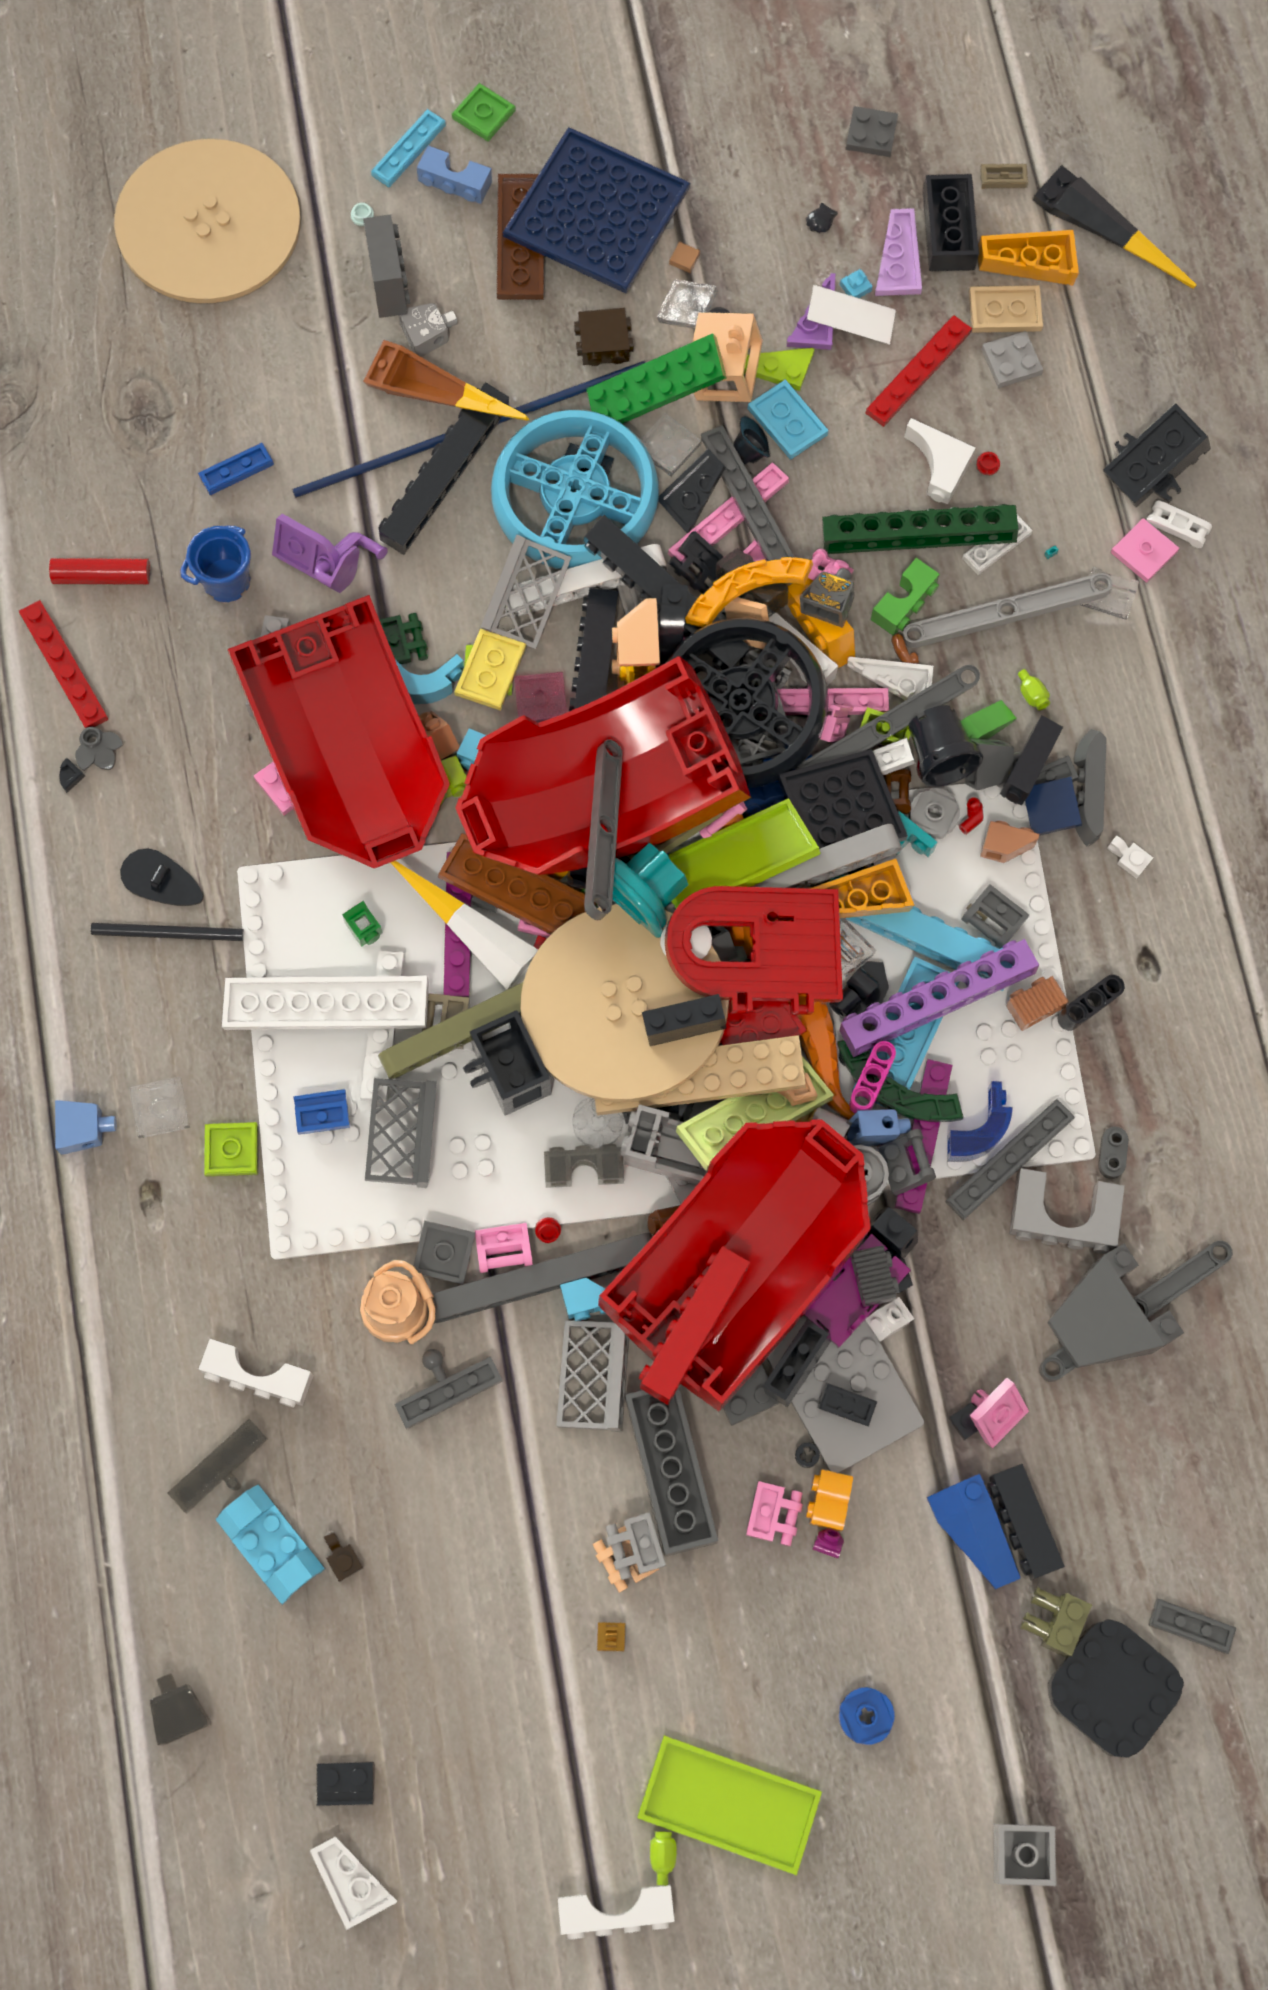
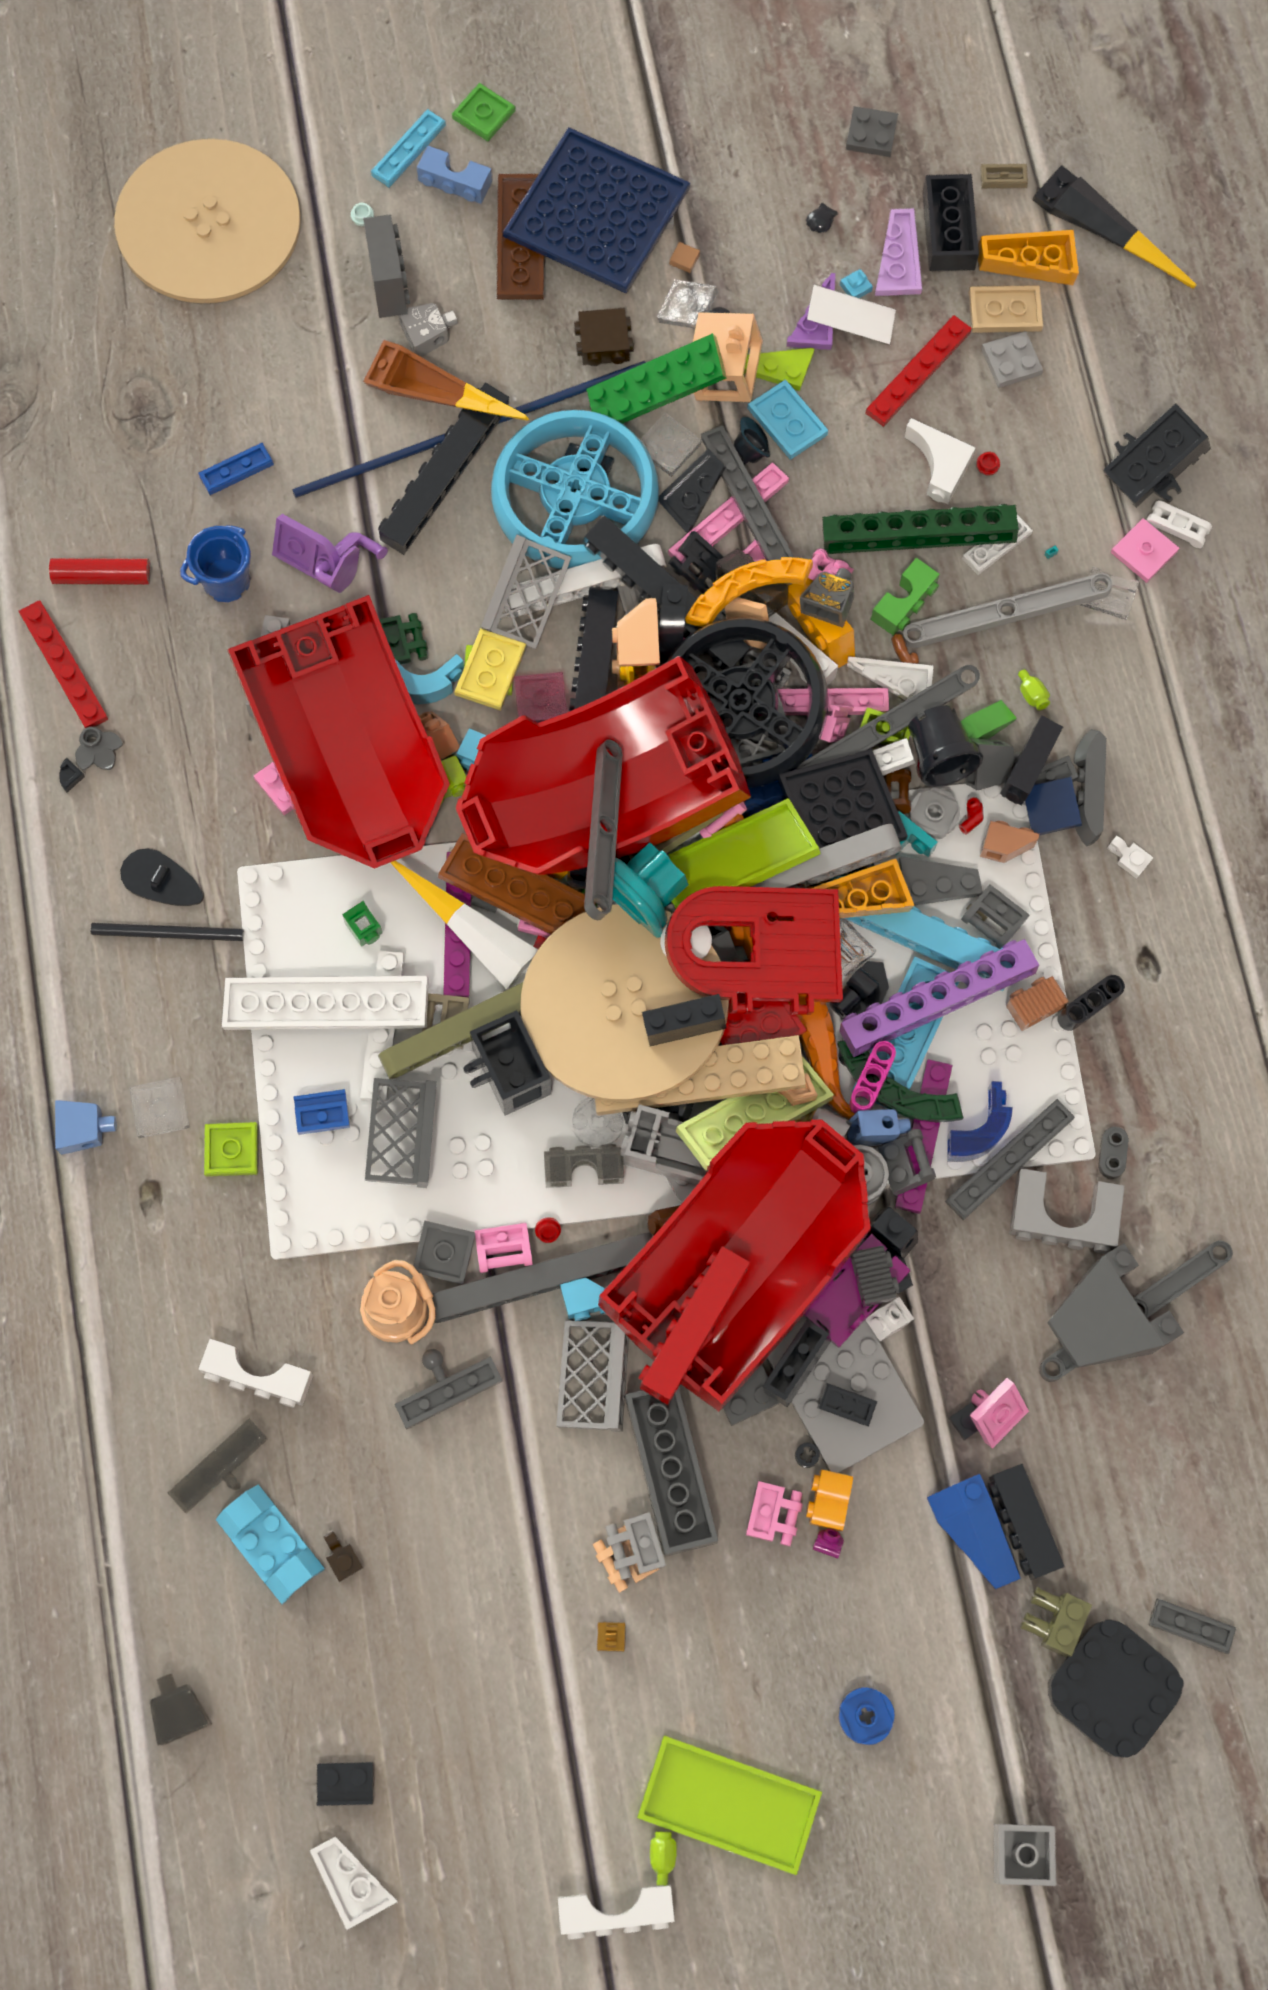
(939, 882): none -> dark grey wing

